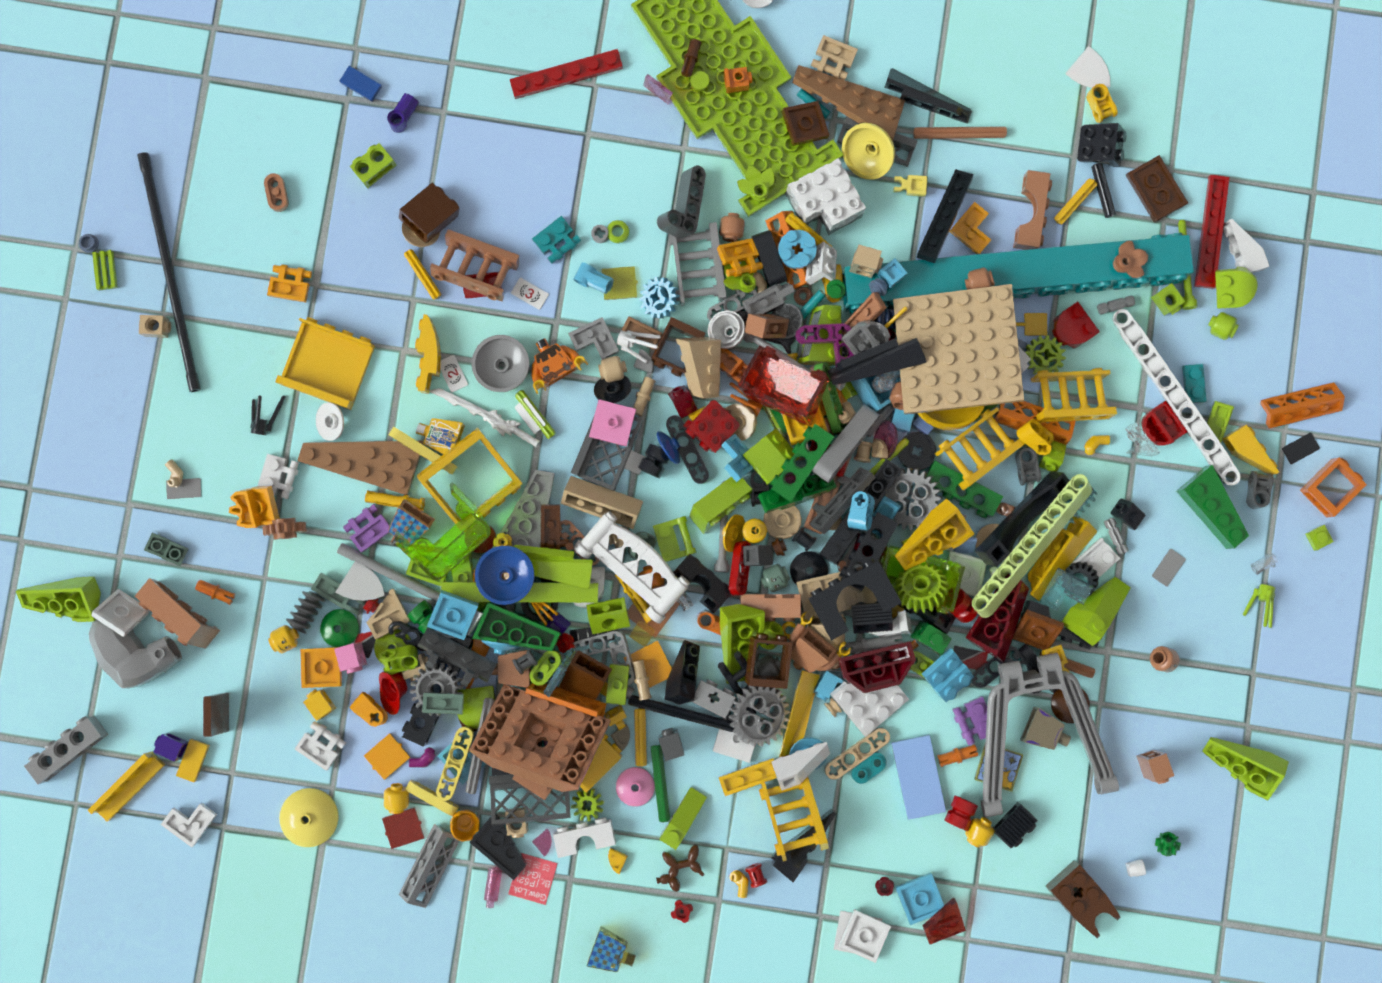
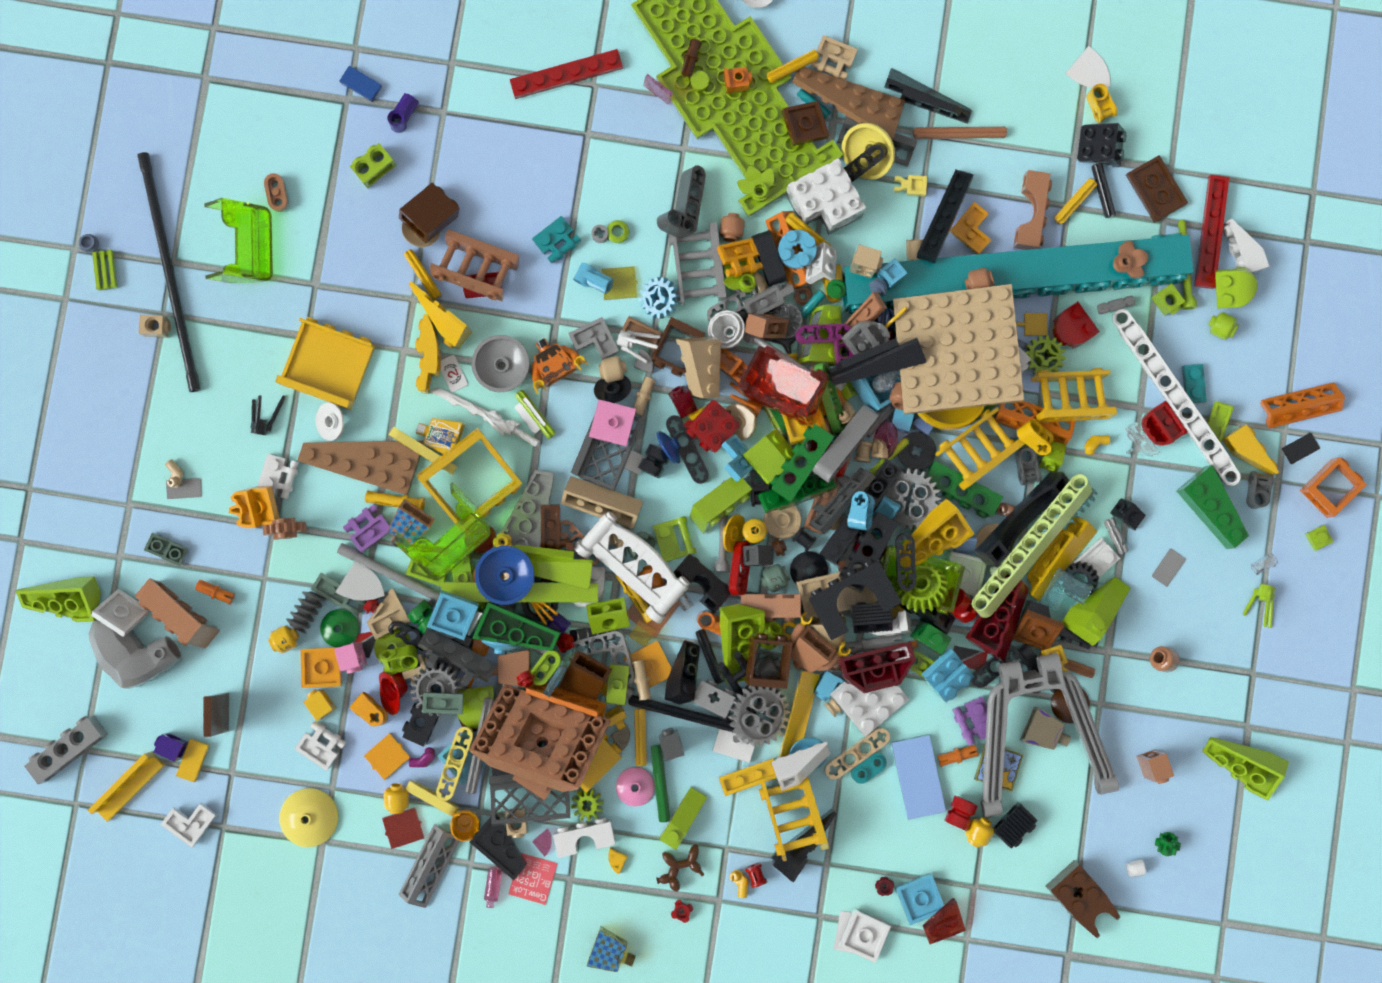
(252, 241): none -> clear neon green windscreen
(289, 289): light orange plate -> none
(447, 324): none -> yellow wedge
(525, 662): dark grey bush -> none
(525, 679): none -> red plate
(529, 293): white sticker -> none
(709, 656): none -> black axle
(792, 66): none -> yellow axle
(871, 161): none -> black beam
(901, 576): none -> black beam
(912, 248): none -> tan piece

